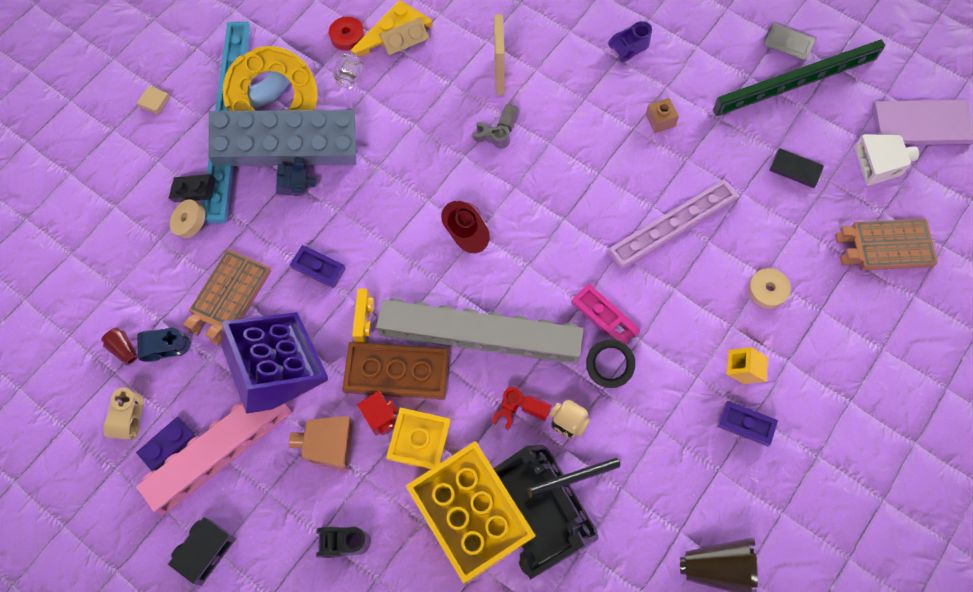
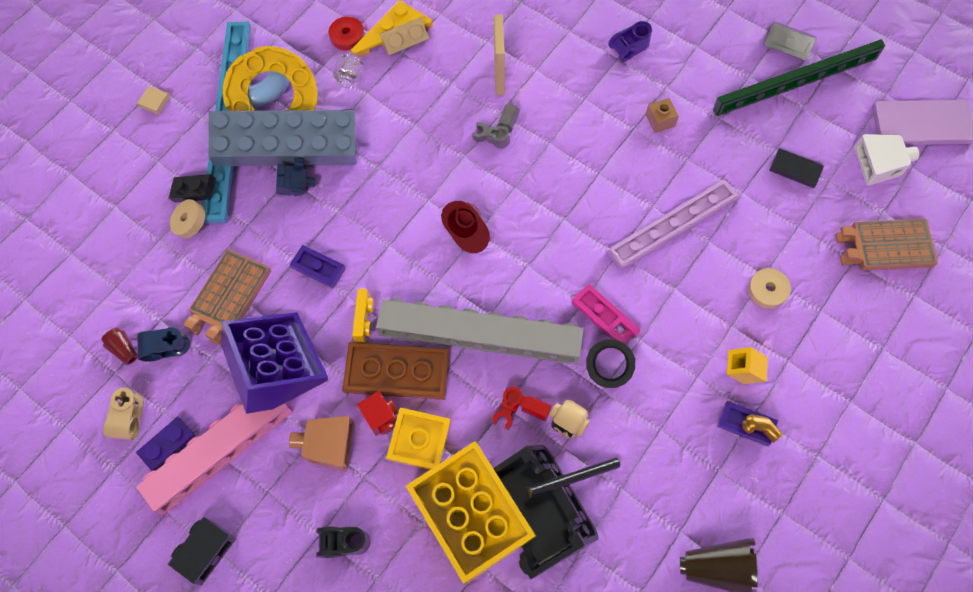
(763, 424): none -> pearl gold arm

